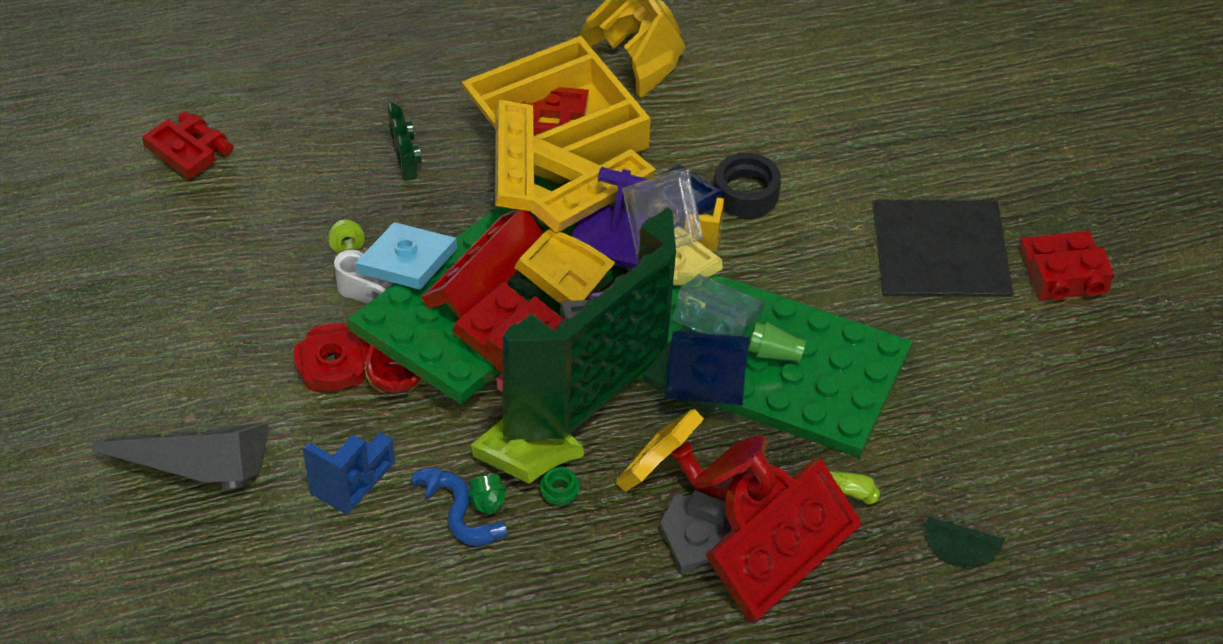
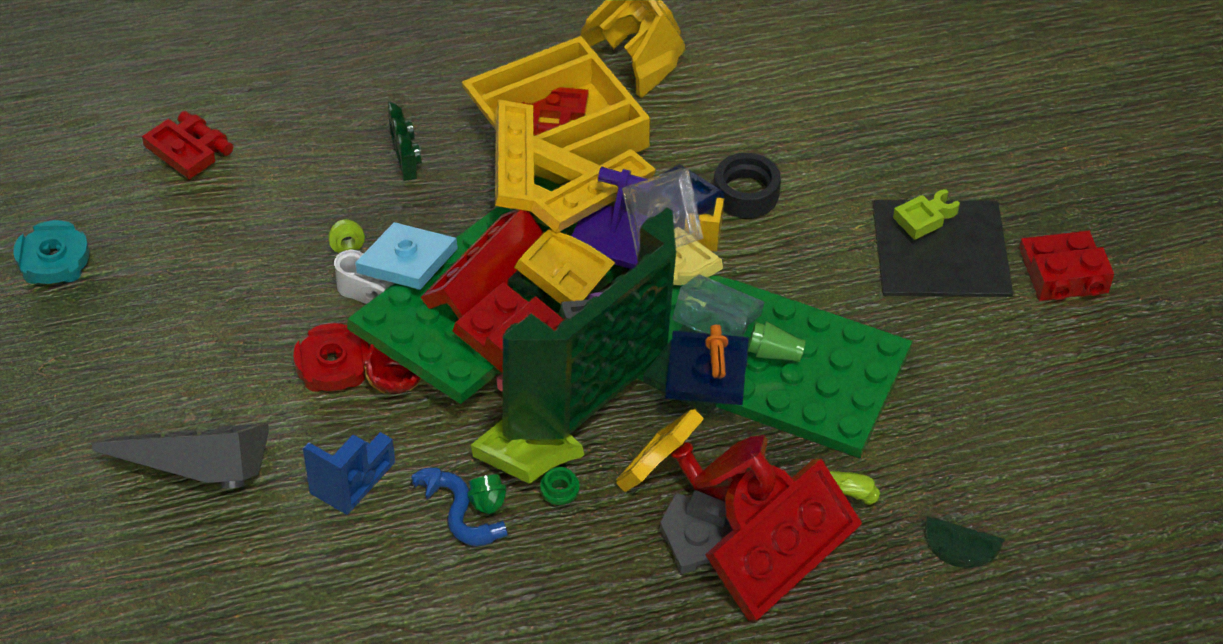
(54, 268): none -> teal plate
(716, 344): none -> orange piece
(924, 216): none -> lime plate

